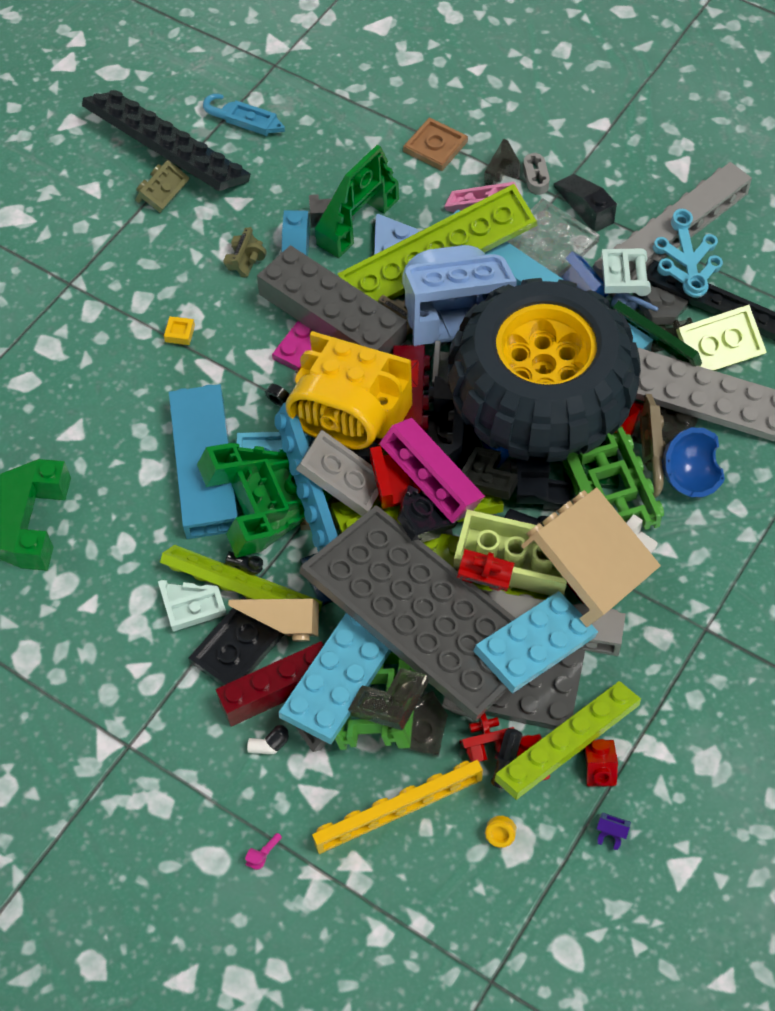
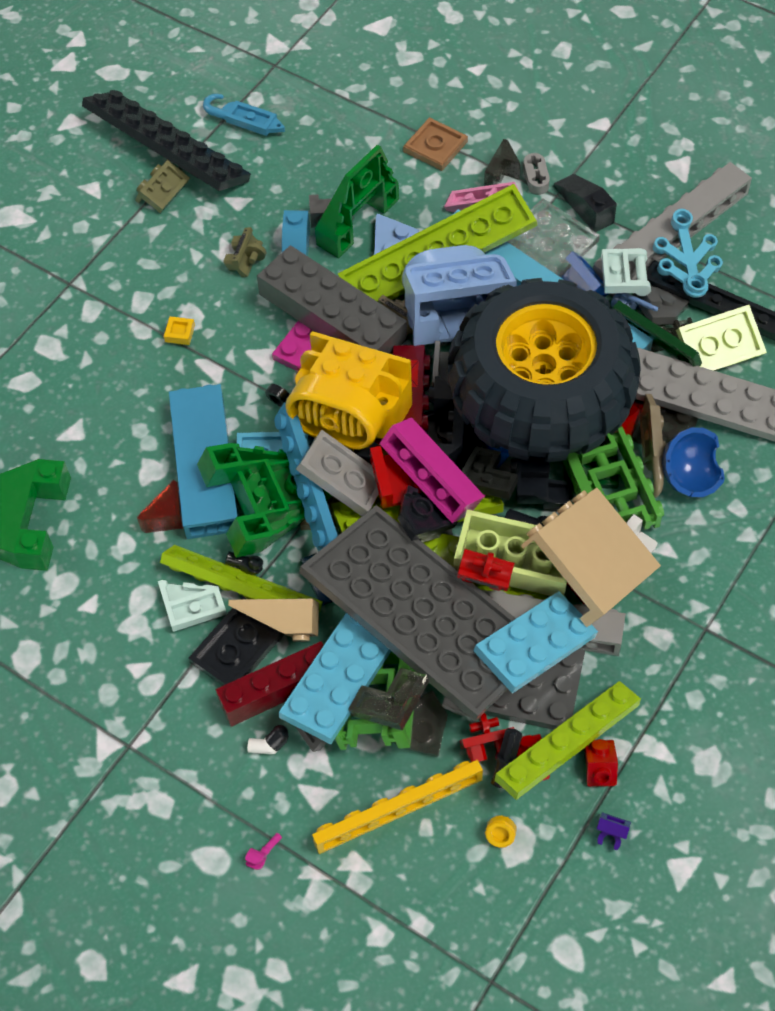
(163, 512): none -> clear red slope

